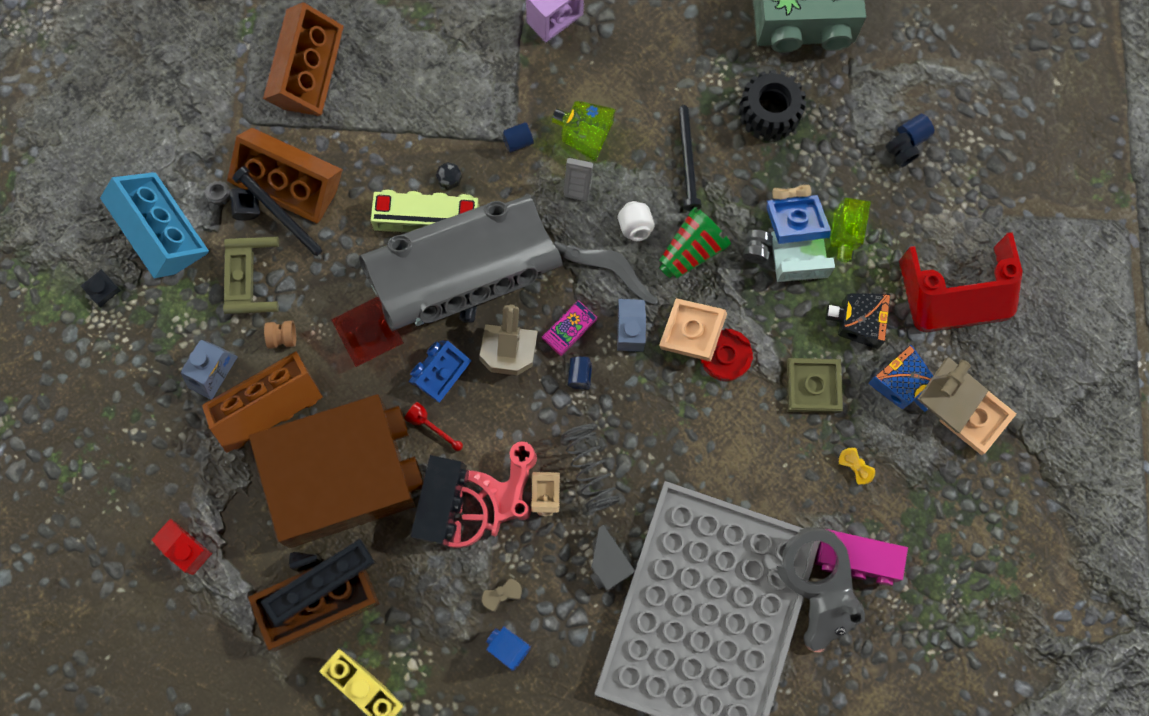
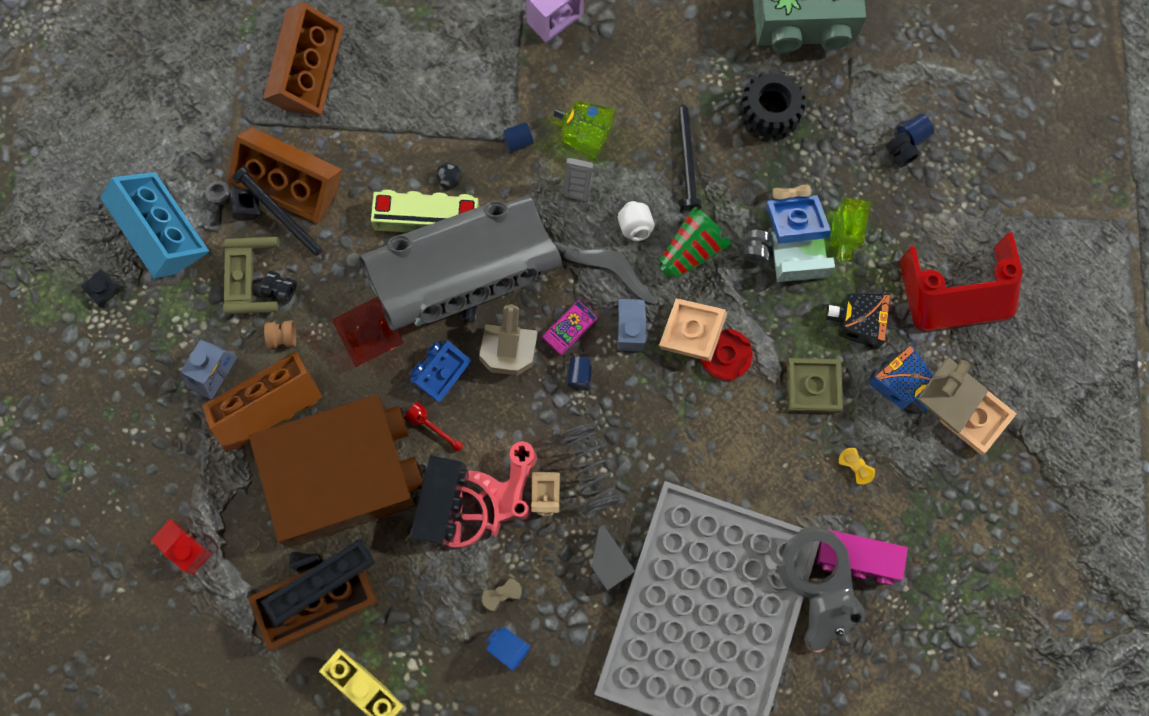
(278, 287): none -> black wheel

